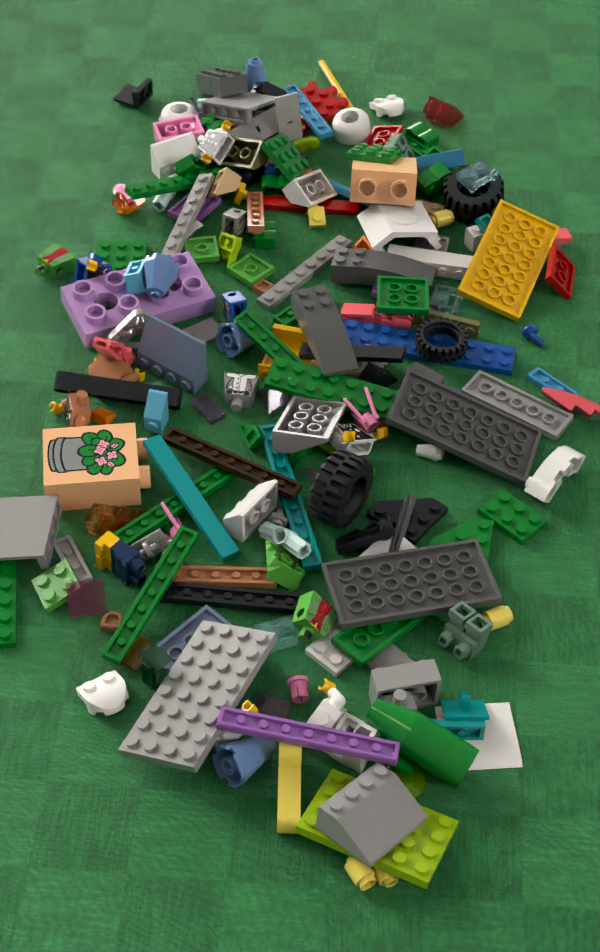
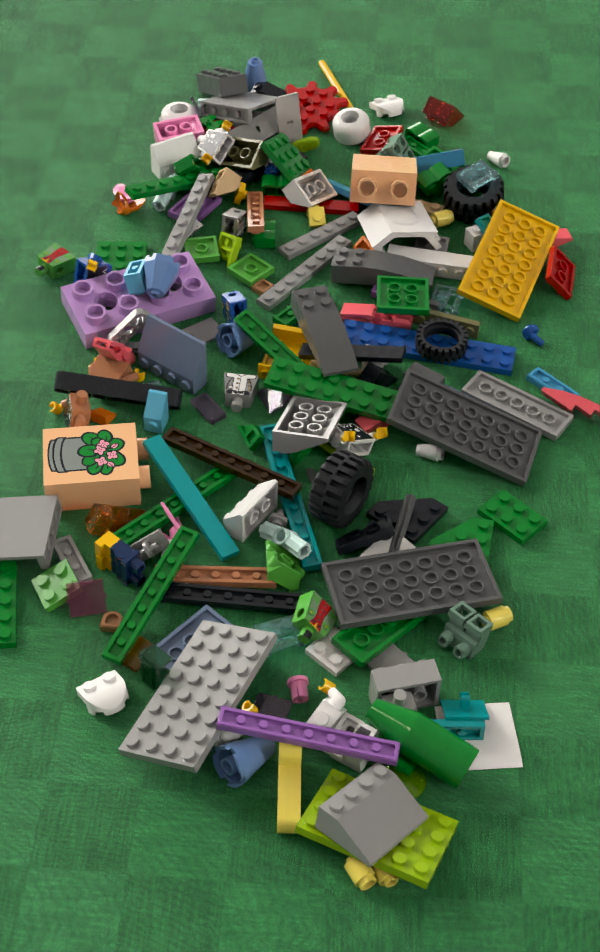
(135, 96): black bracket -> none
(310, 114): dark azure tile -> none
(319, 236): none -> light grey plate
(367, 420): bright pink plant -> none
(373, 153): green plate -> none
(499, 159): none -> white cone
(550, 473): white brick -> none

